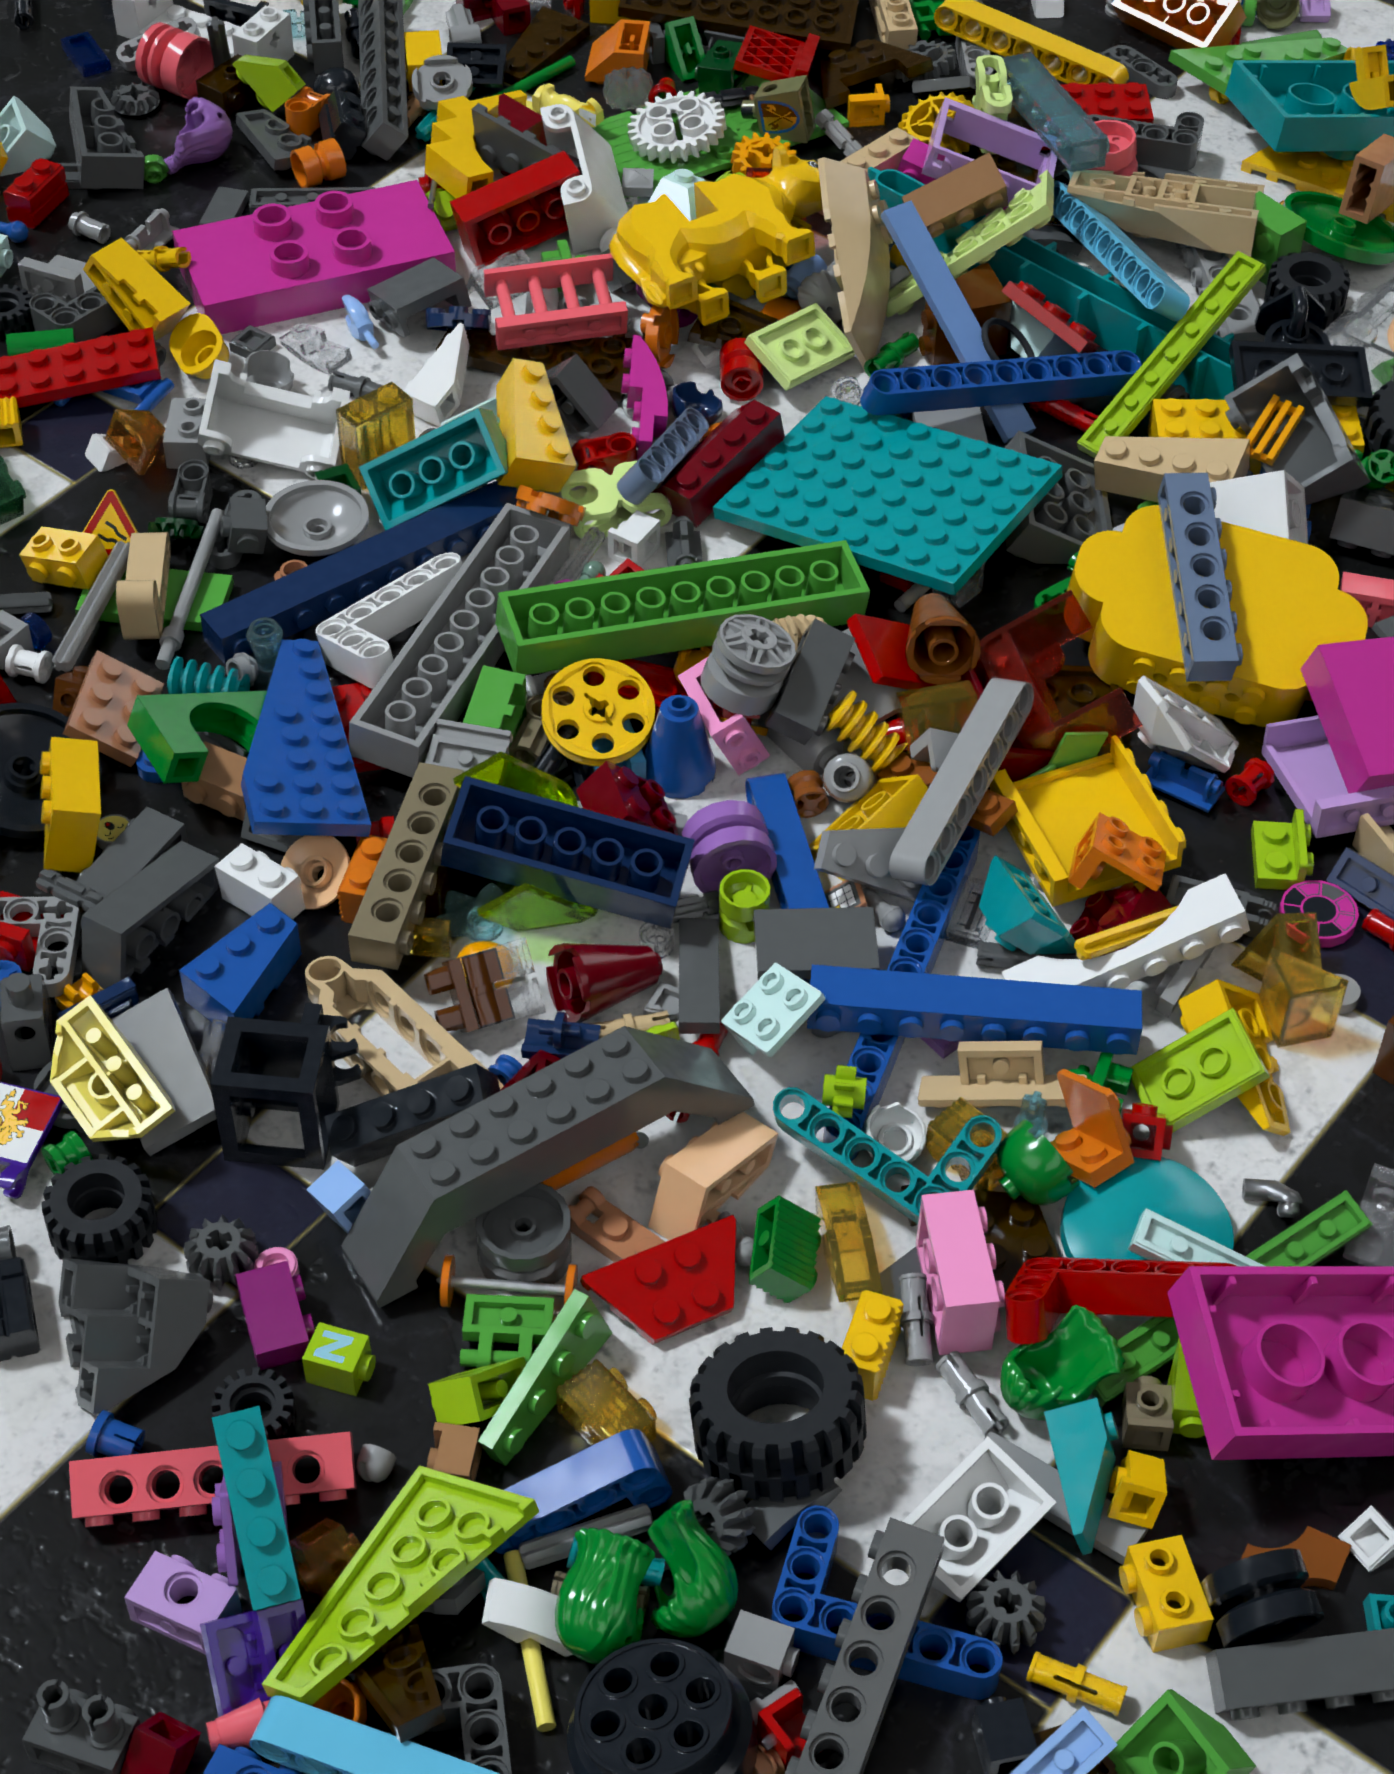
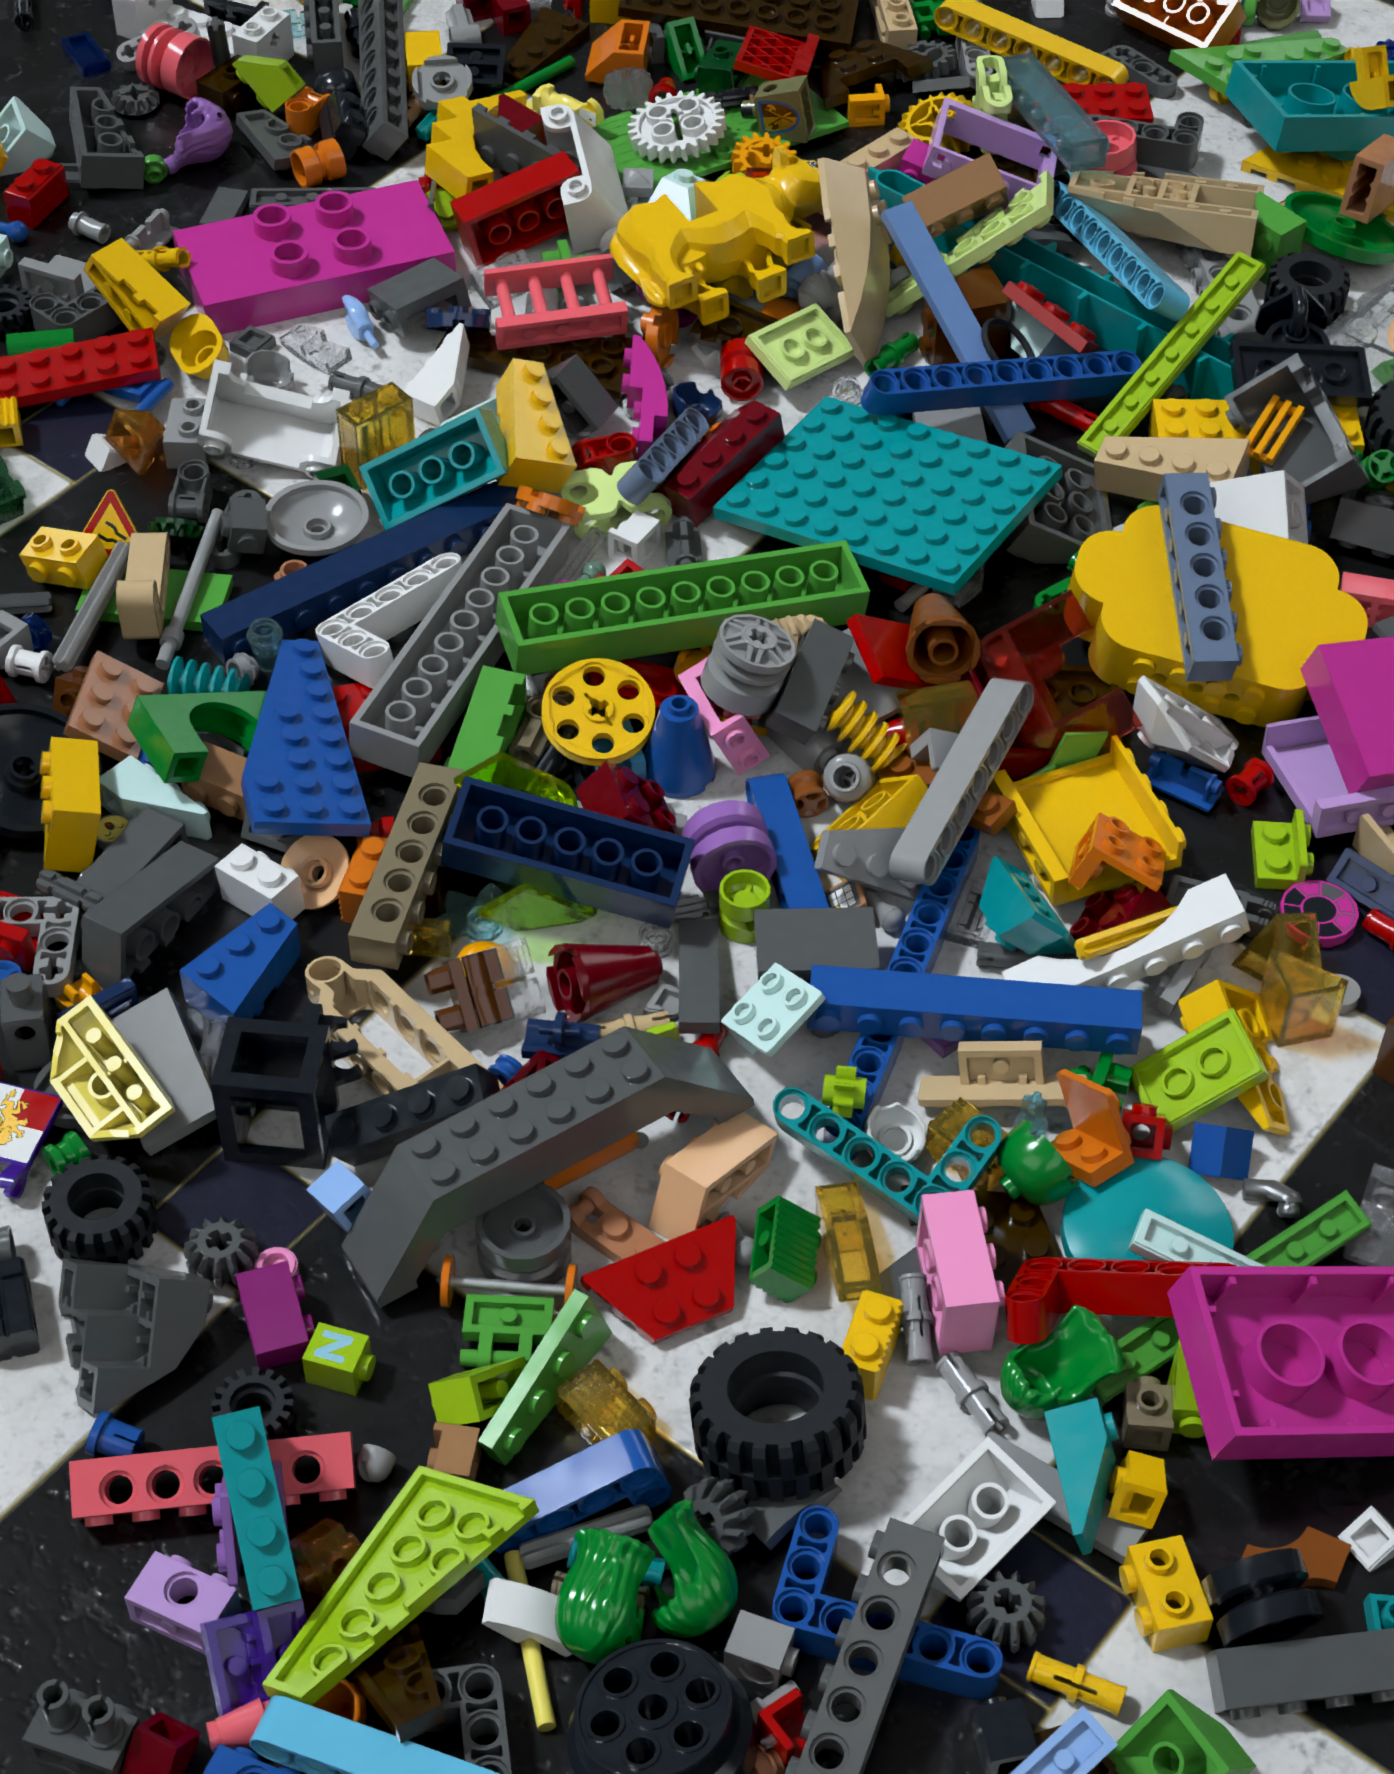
(135, 785): none -> light aqua slope
(465, 744): light grey plate -> none
(837, 132): light grey axle -> none
(1221, 1151): none -> blue panel

